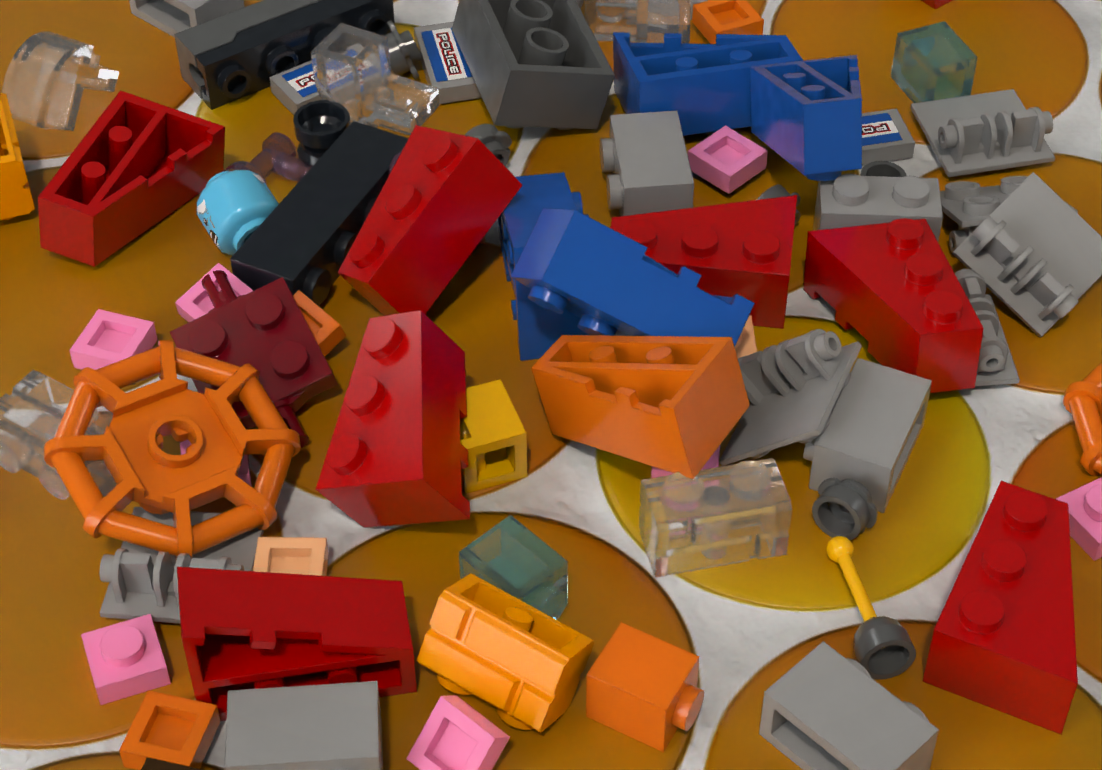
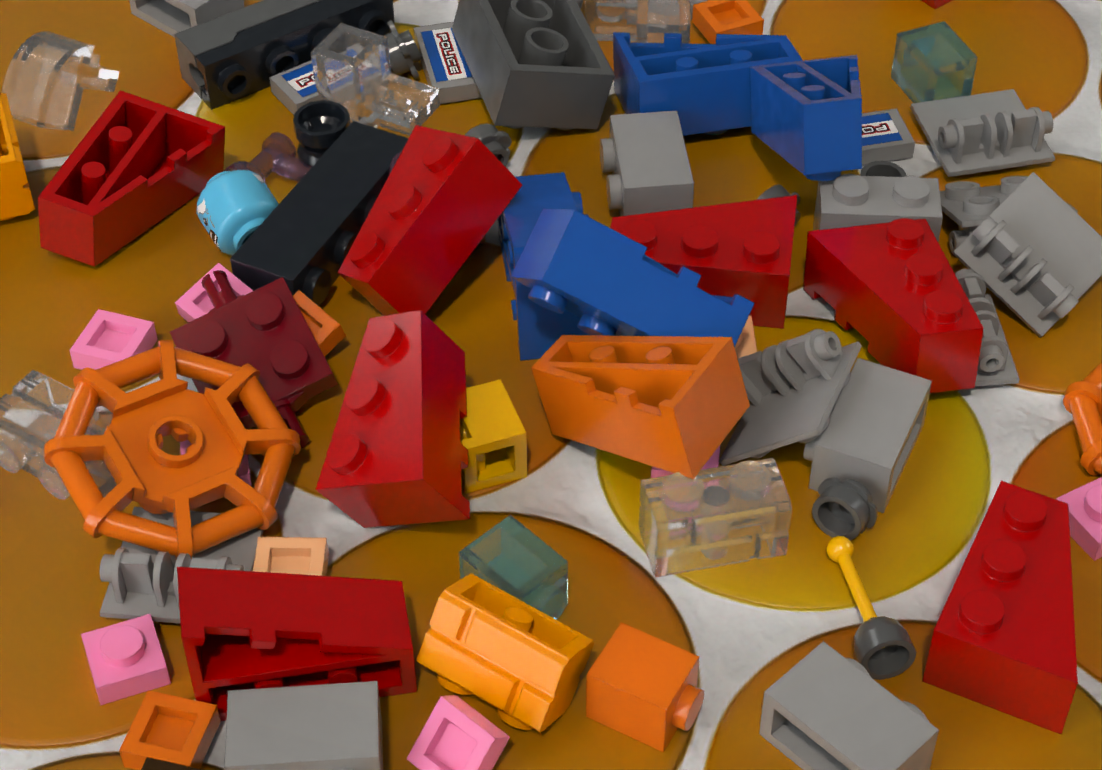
(727, 159): bright pink plate -> none

